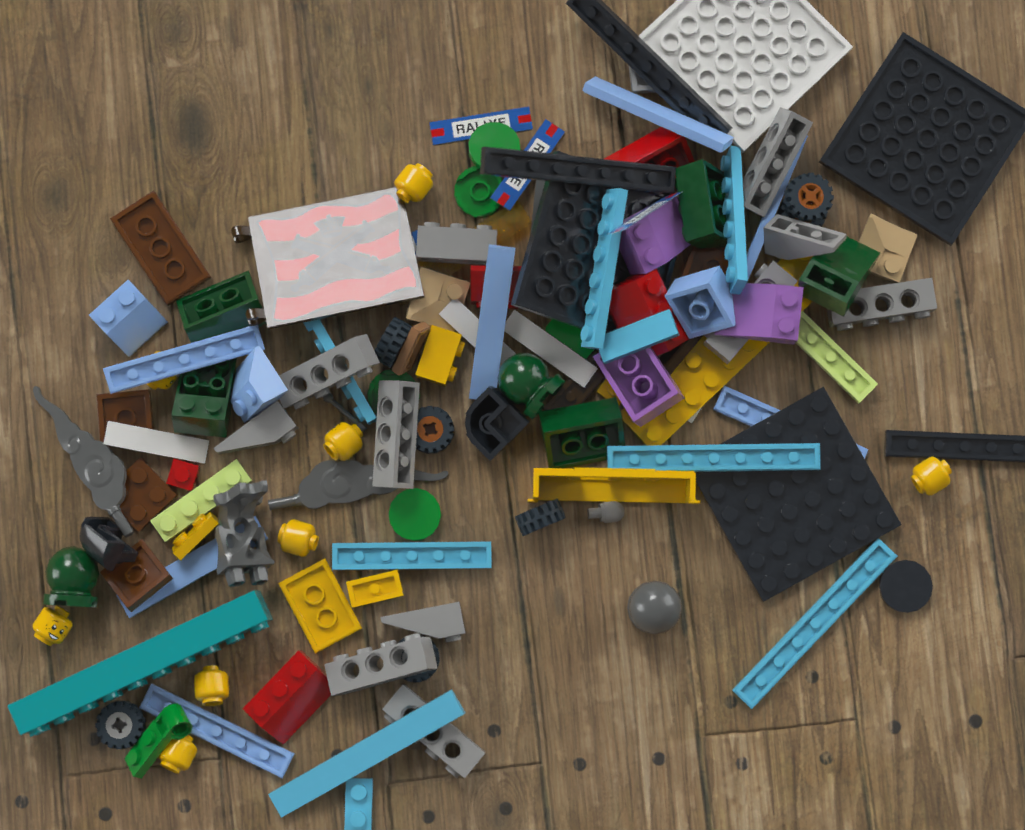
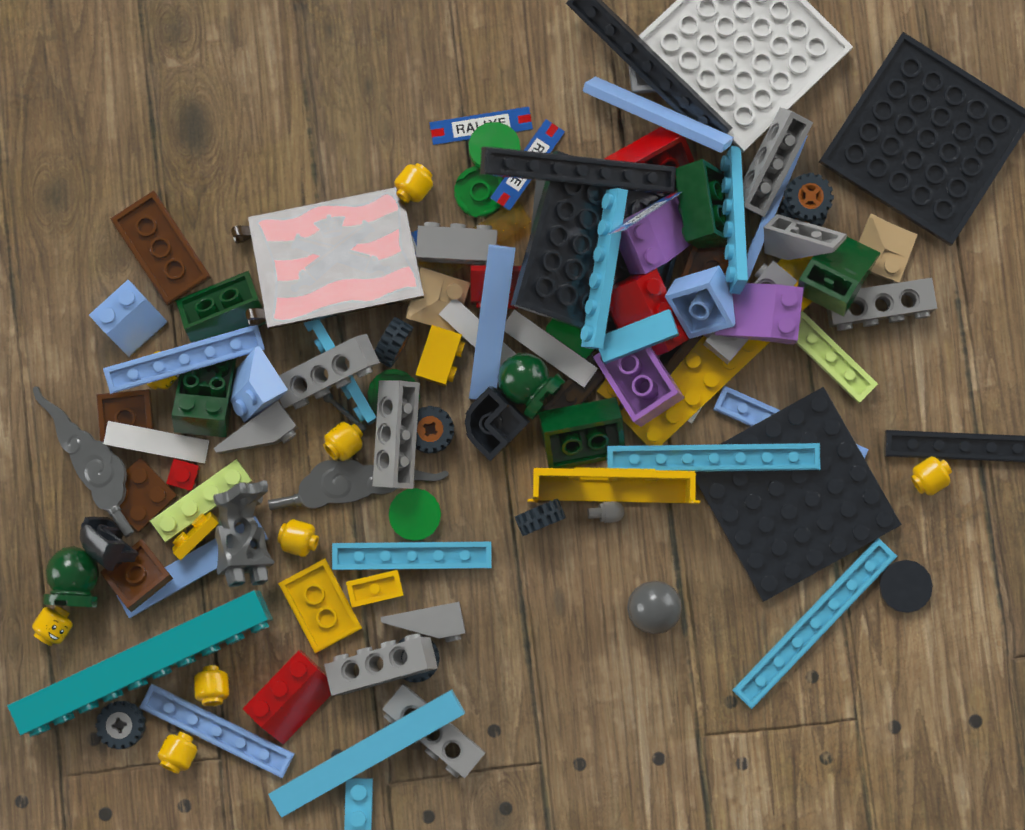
(169, 725): green plate -> none
(411, 348): medium nougat tile -> none

